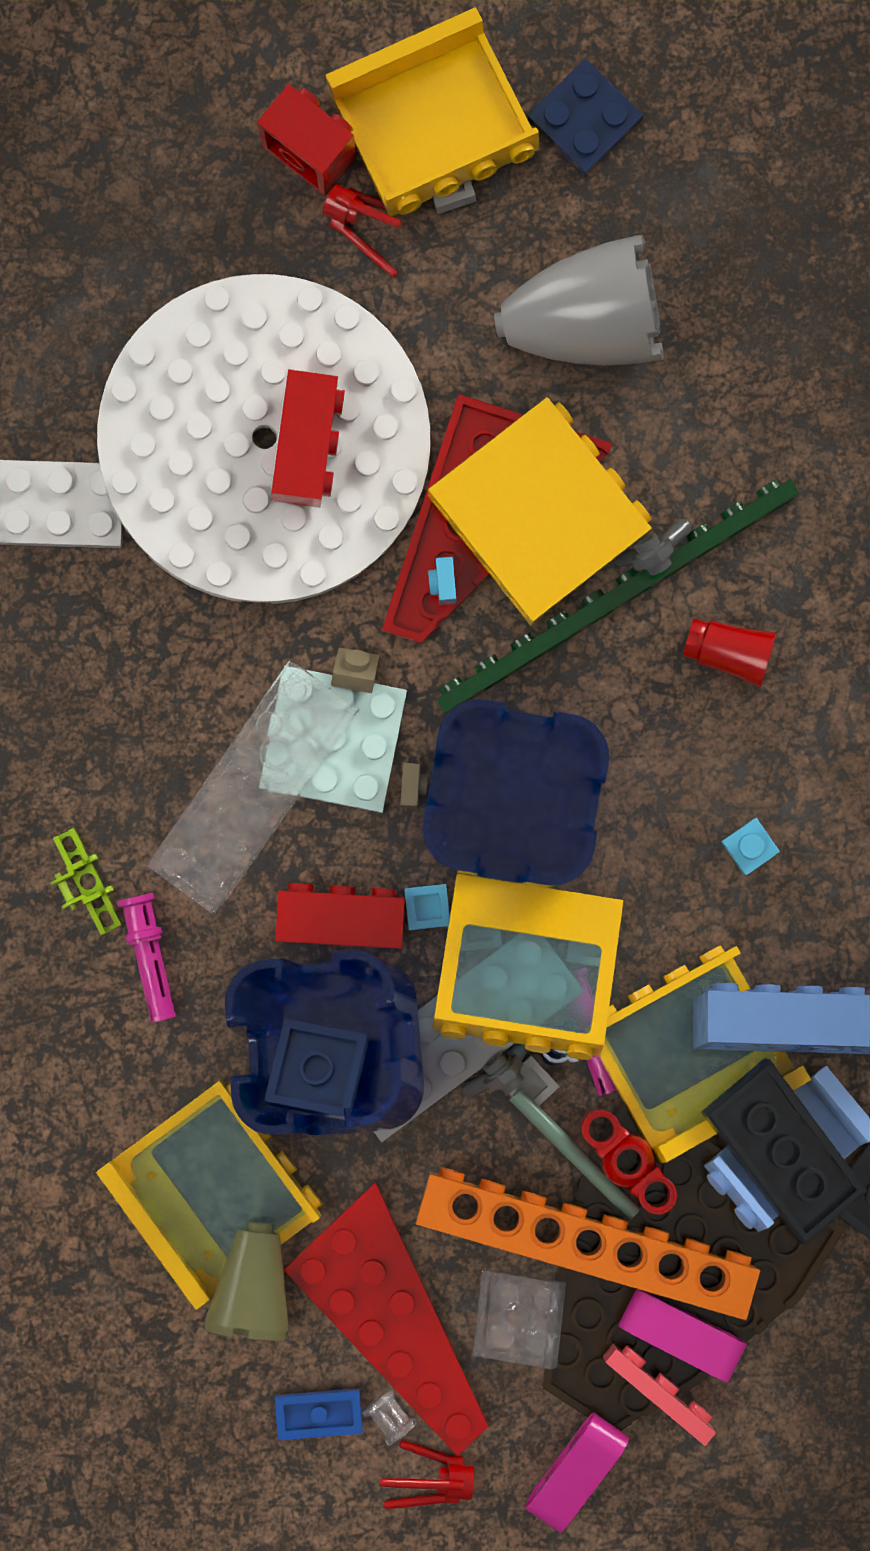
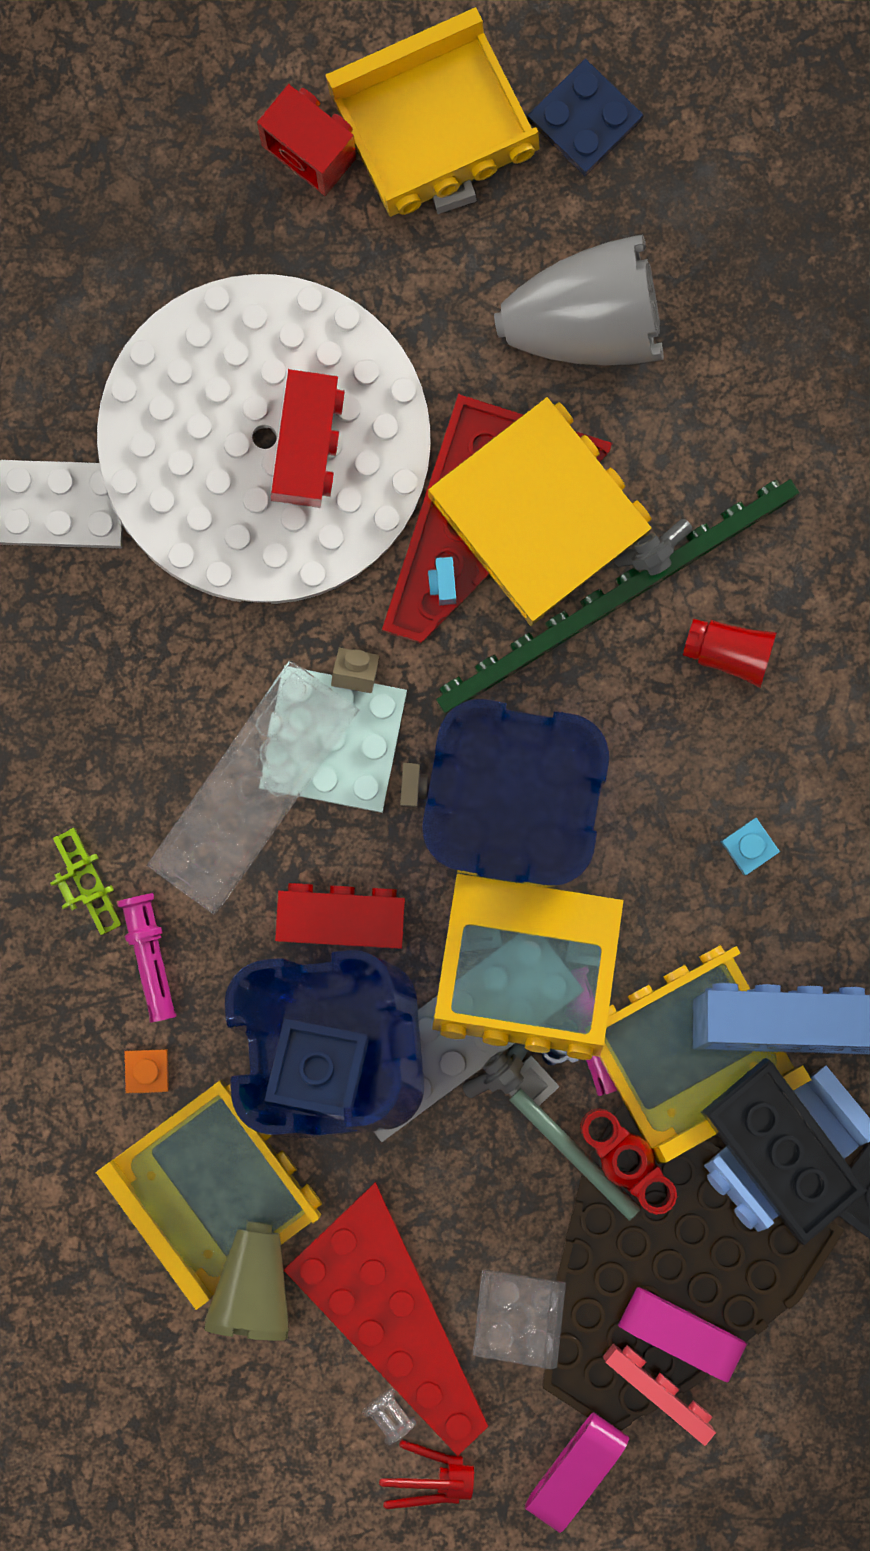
(146, 1071): none -> orange plate
(318, 1414): blue plate -> none
(347, 206): red plant -> none
(427, 907): medium azure plate -> none
(729, 1297): orange brick -> none

